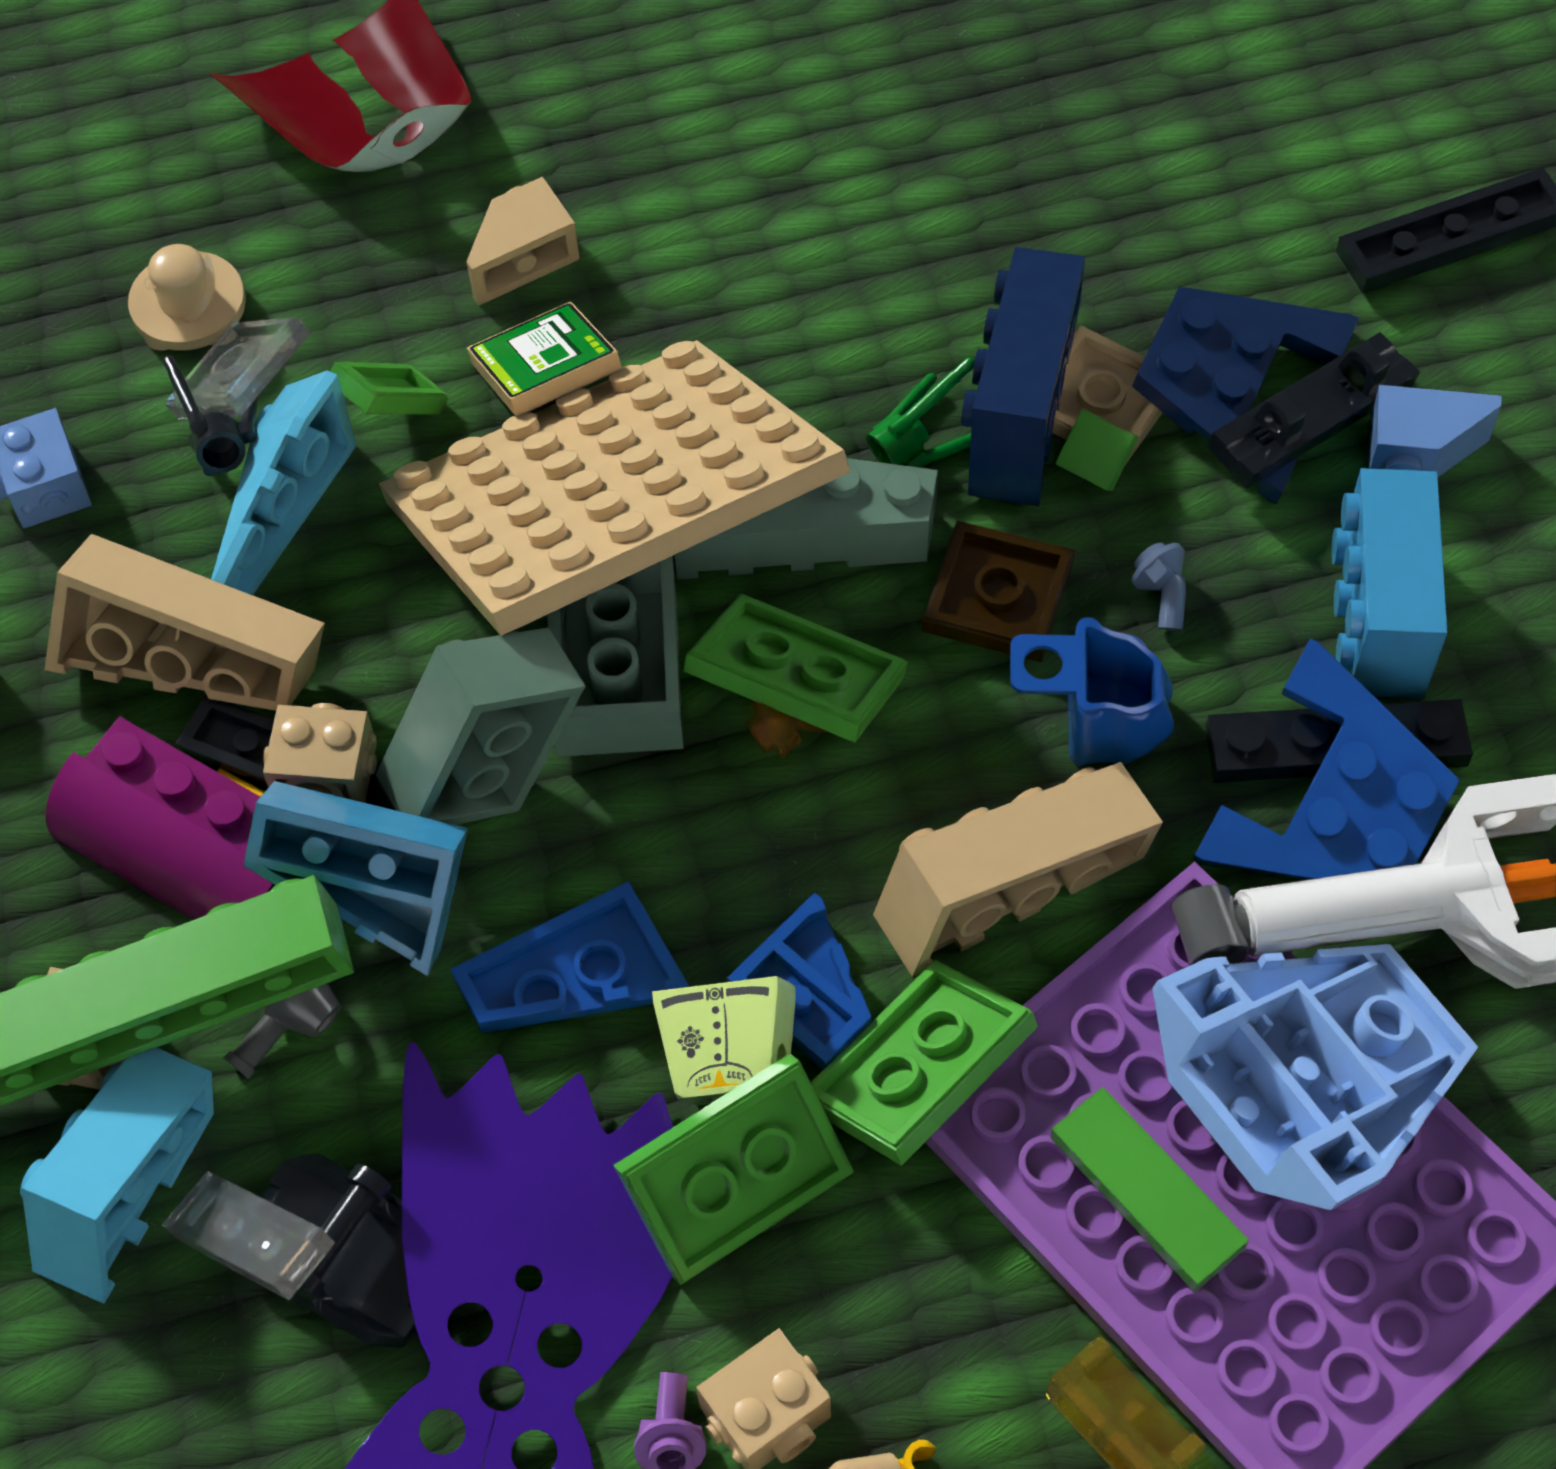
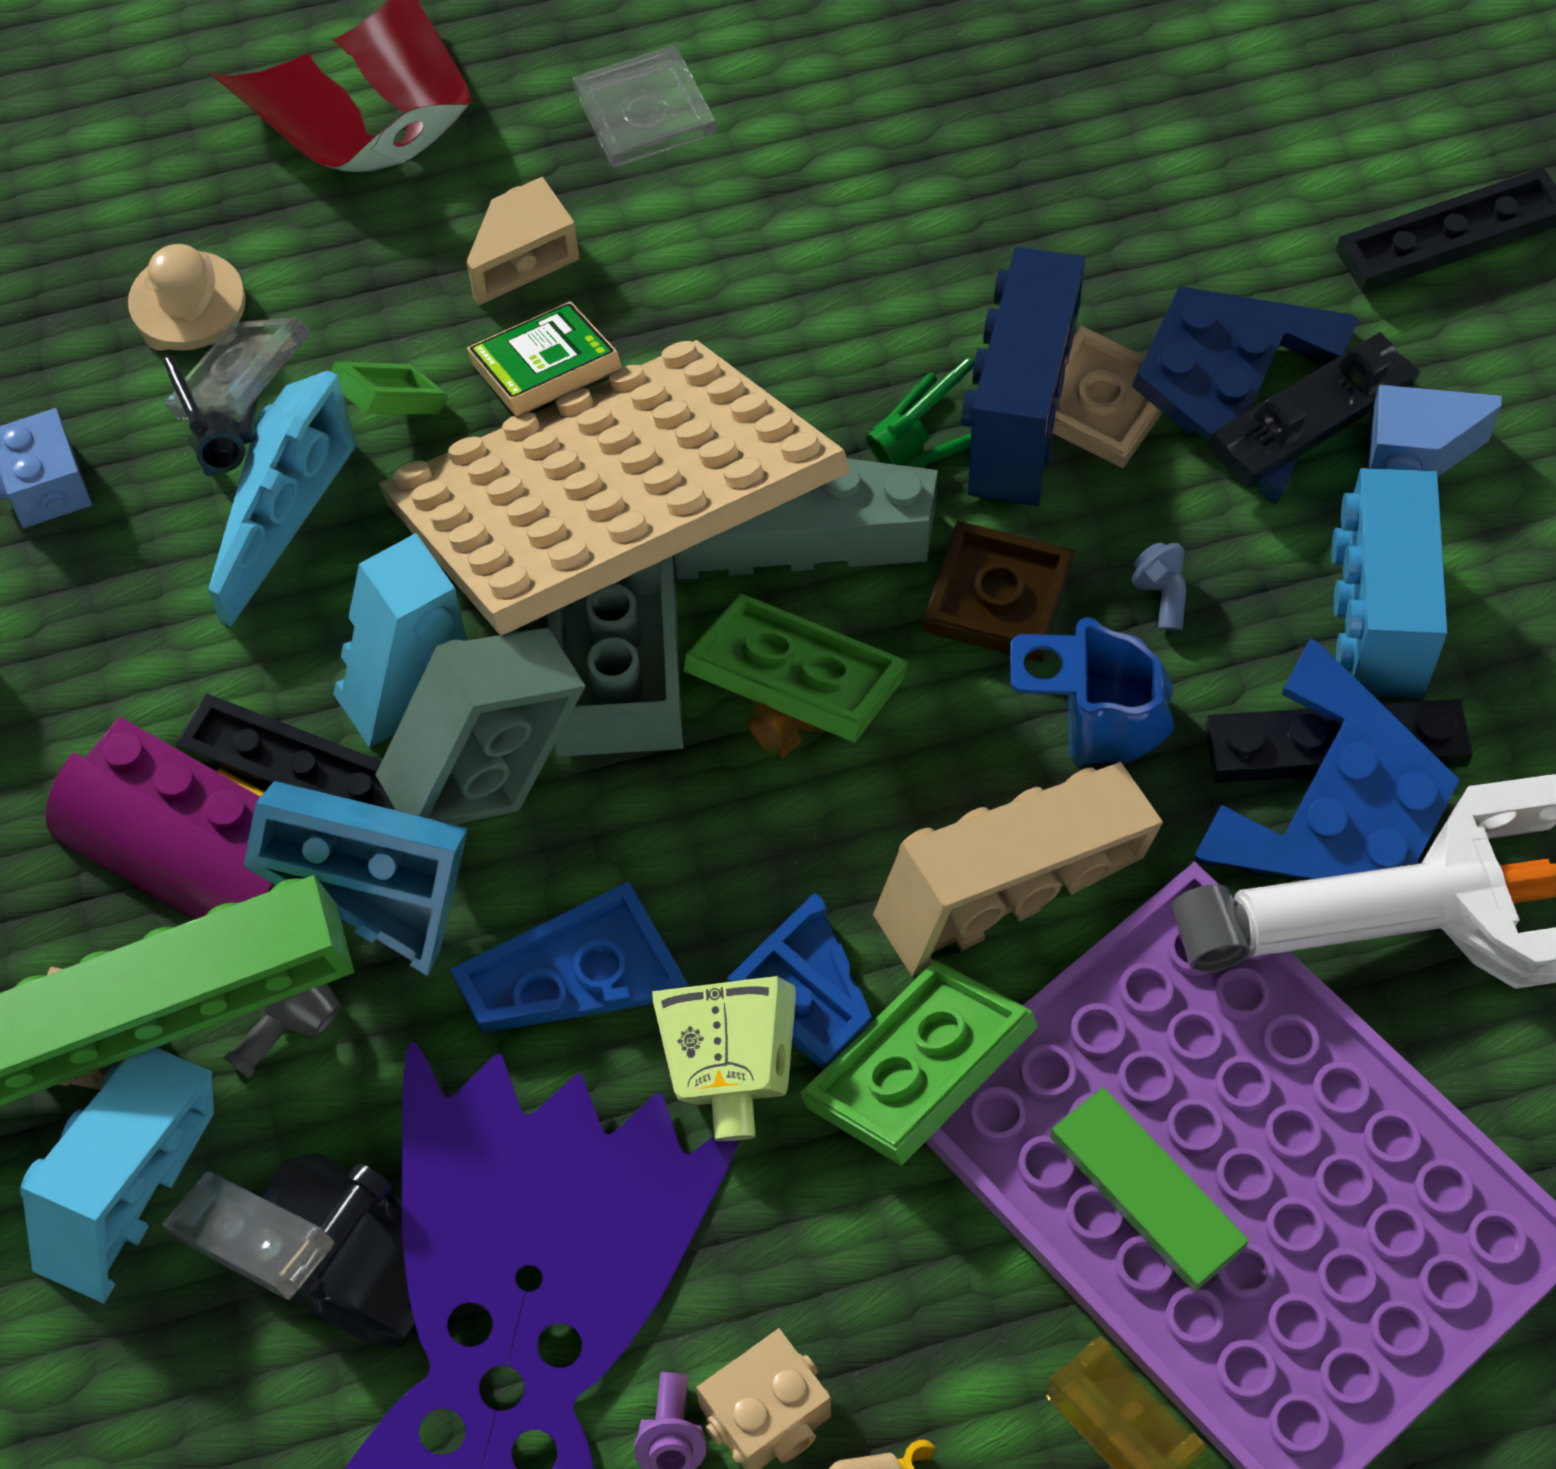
(176, 628): tan wedge -> none
(322, 750): tan head -> none
(399, 617): none -> medium azure wedge
(644, 105): none -> clear tile
(734, 1168): bright green tile -> none
(1096, 450): bright green tile -> none
(1309, 1064): light blue wedge -> none

